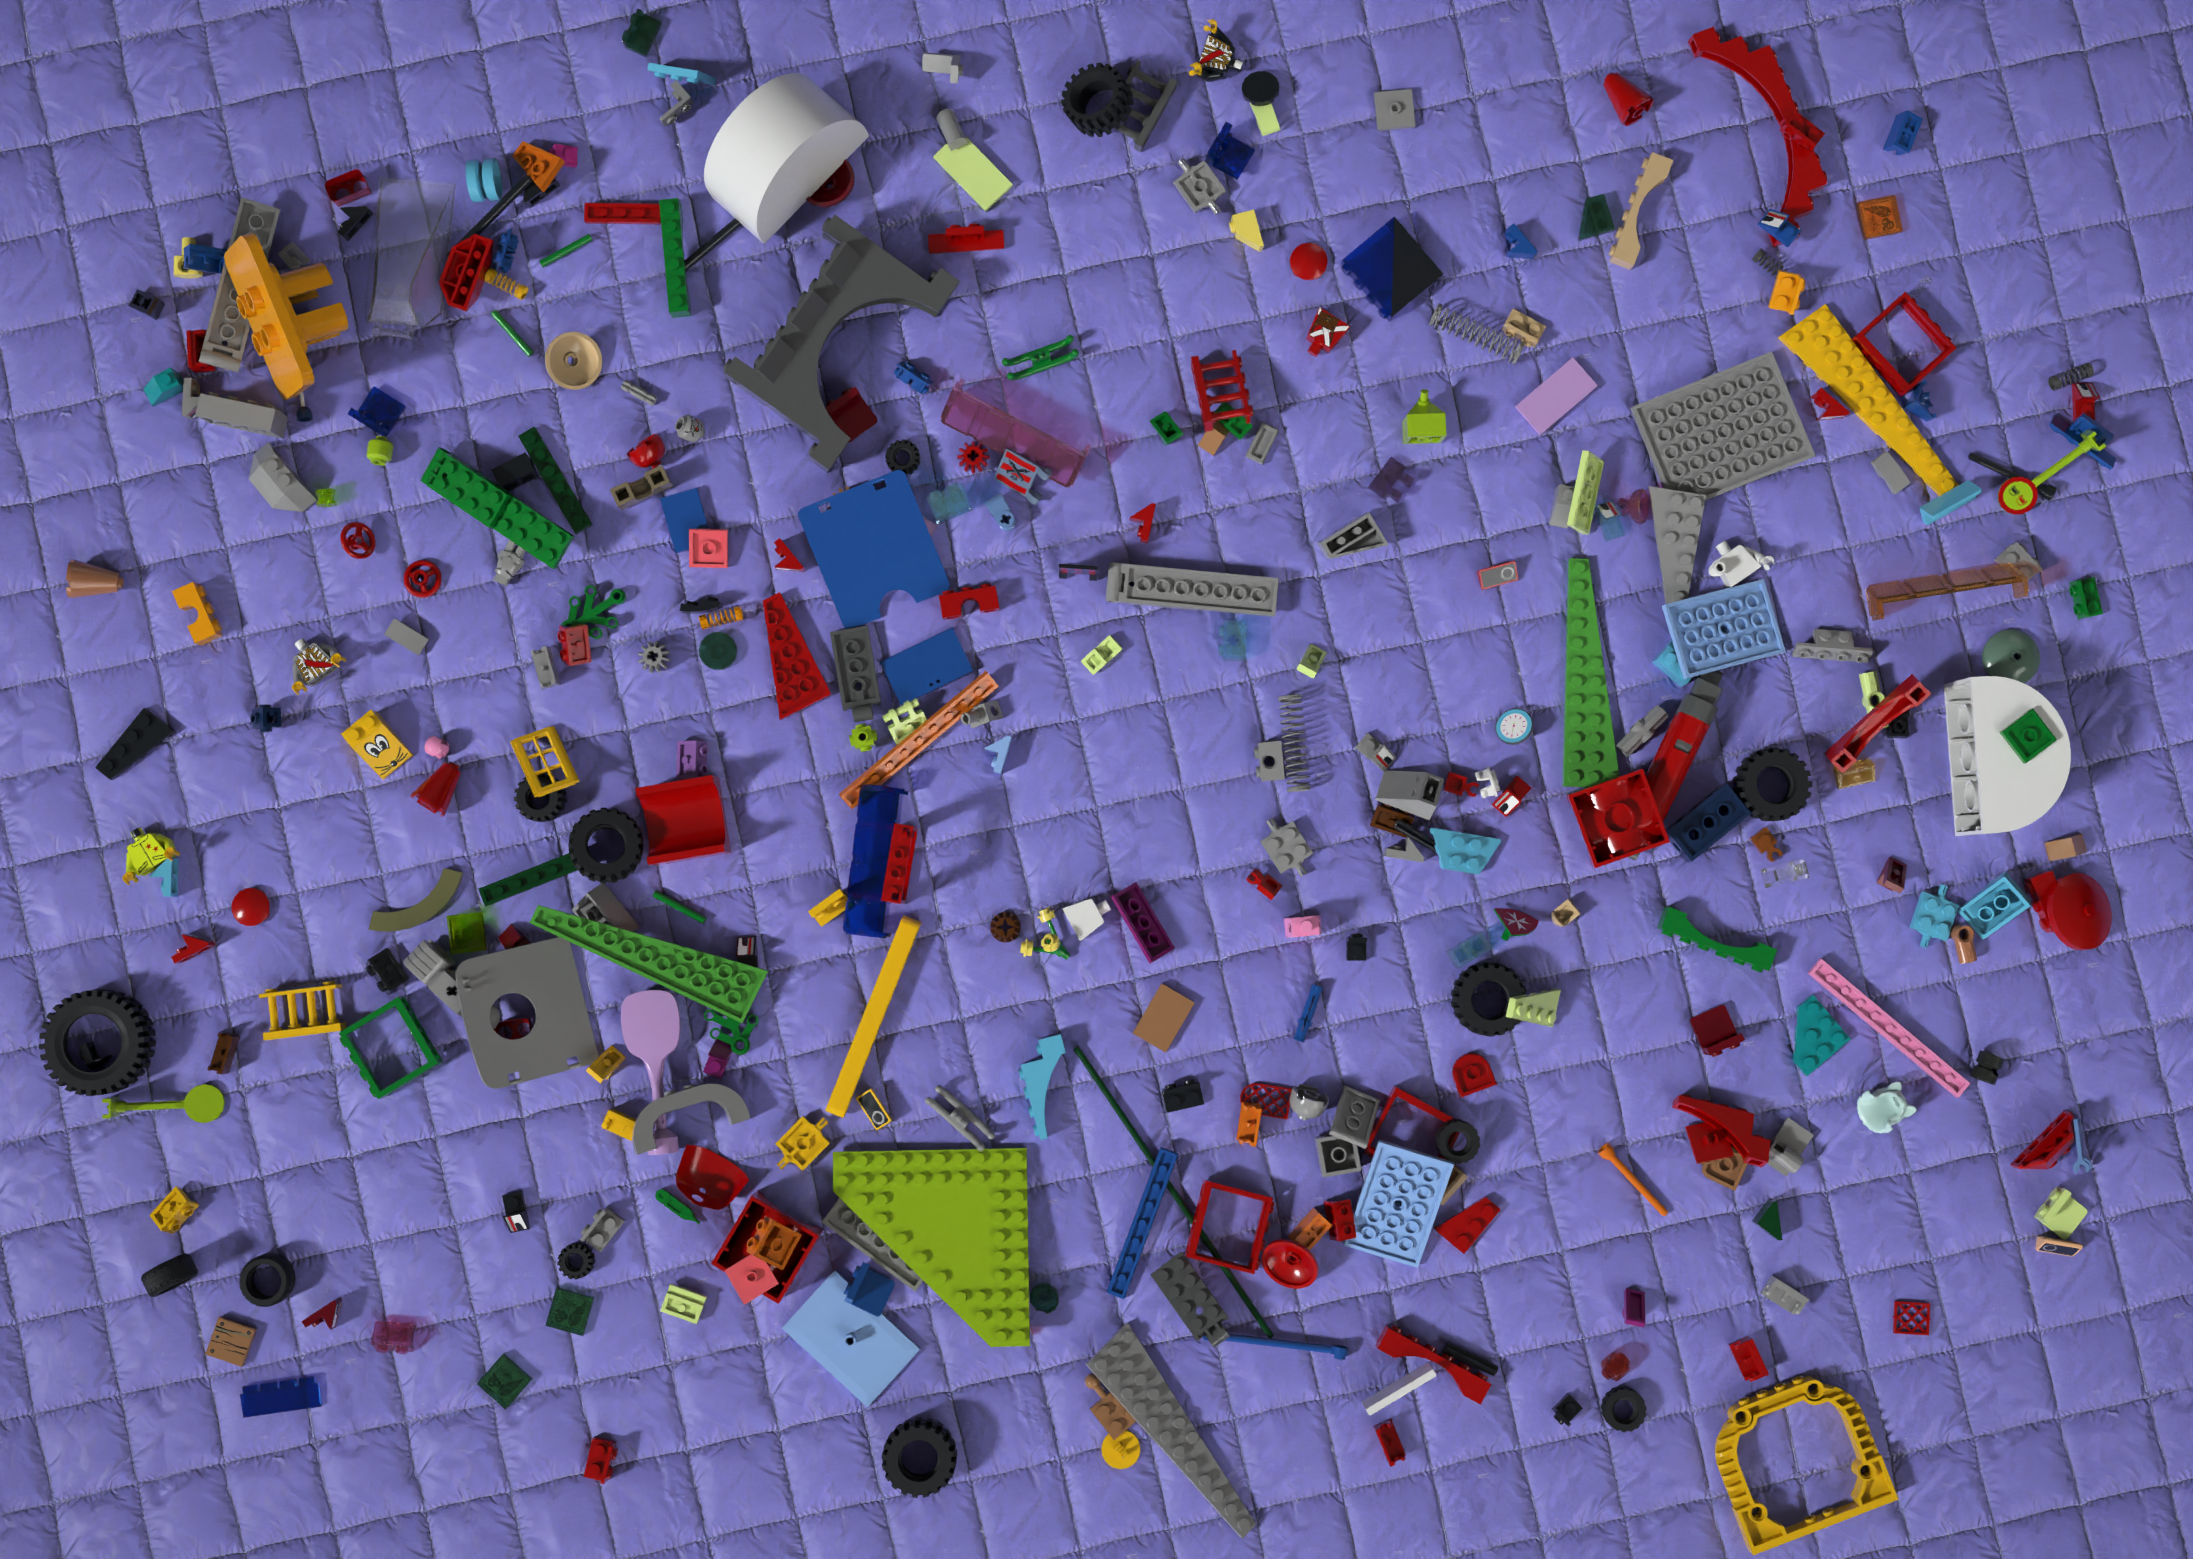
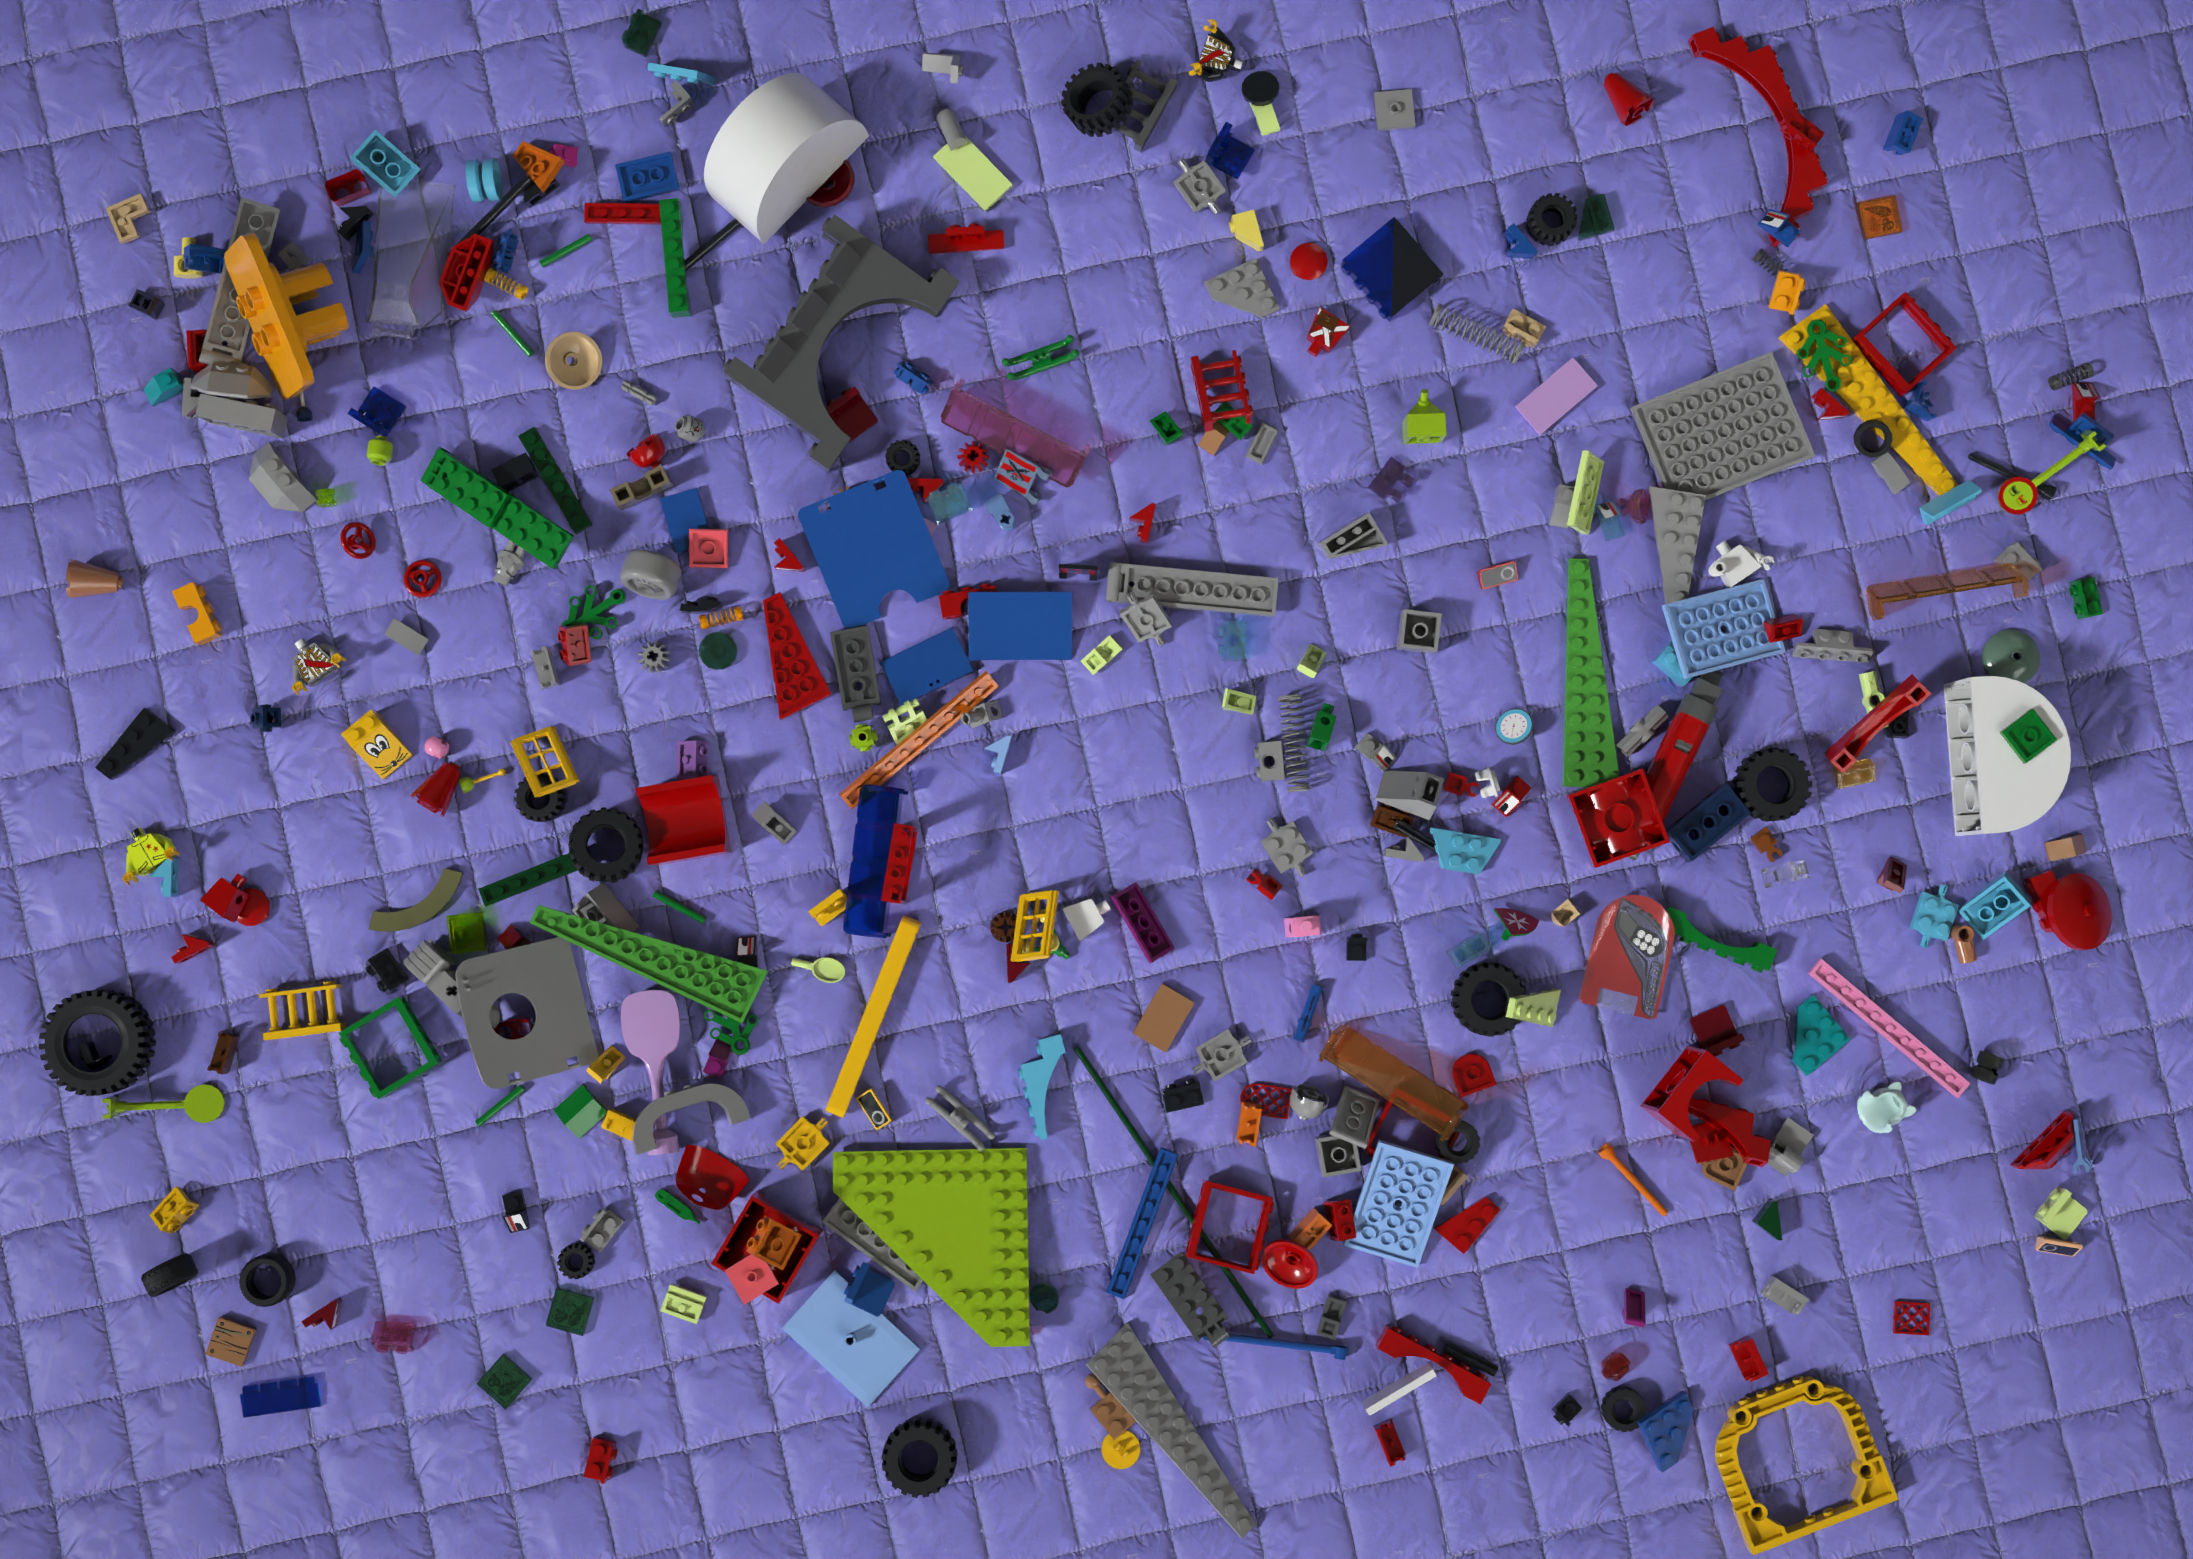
(124, 213): none -> tan plate
(227, 897): none -> red torso
(232, 381): none -> light grey wedge
(363, 246): none -> blue wing
(384, 163): none -> medium azure slope
(467, 783): none -> hinge
(500, 1105): none -> green bar
(580, 1111): none -> green slope
(647, 177): none -> blue plate
(650, 574): none -> light grey wheel
(774, 822): none -> light grey slope
(824, 969): none -> yellowish green piece
(928, 485): none -> red slope
(1014, 969): none -> dark red slope
(1020, 625): none -> blue piece
(1048, 929): none -> yellow piece
(1145, 618): none -> light grey plate
(1221, 1055): none -> light grey plate
(1238, 701): none -> yellowish green slope
(1244, 290): none -> light grey plate
(1319, 733): none -> green torso
(1331, 1316): none -> dark grey slope
(1394, 1080): none -> clear orange piece
(1419, 631): none -> light grey brick
(1562, 208): none -> black tyre
(1627, 245): tan arch -> none
(1628, 957): none -> clear windscreen
(1667, 1429): none -> blue plate
(1672, 1094): none -> red piece
(1783, 628): none -> red slope
(1823, 352): none -> green plant
(1874, 452): none -> black tyre

